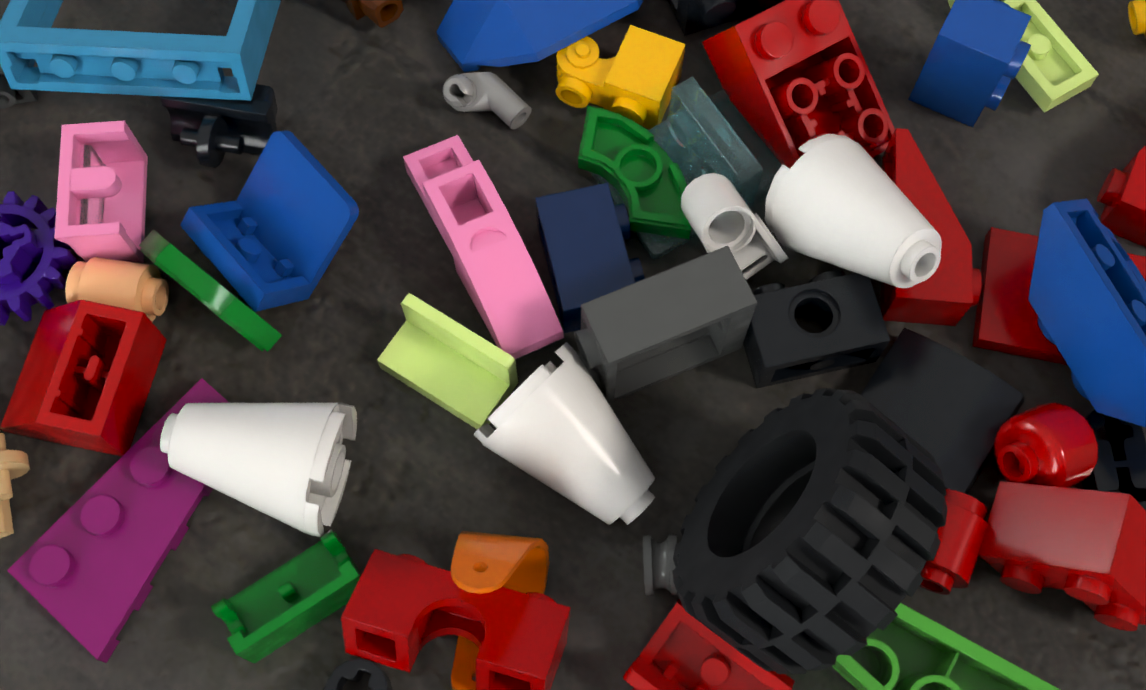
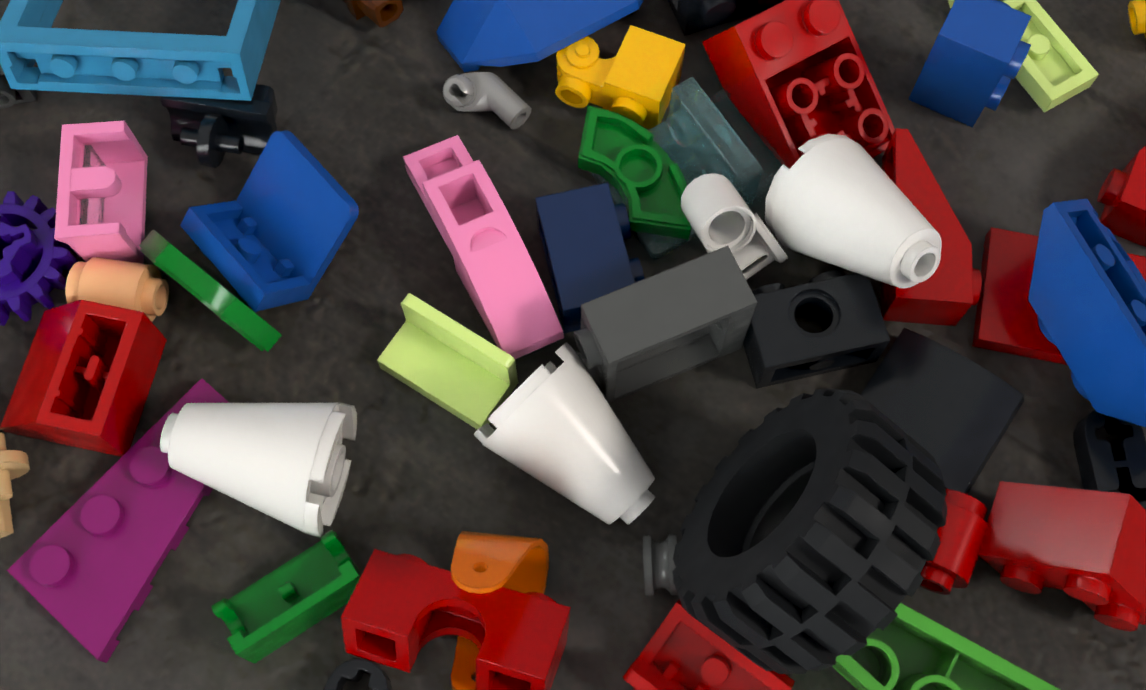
(1046, 447): red head -> none

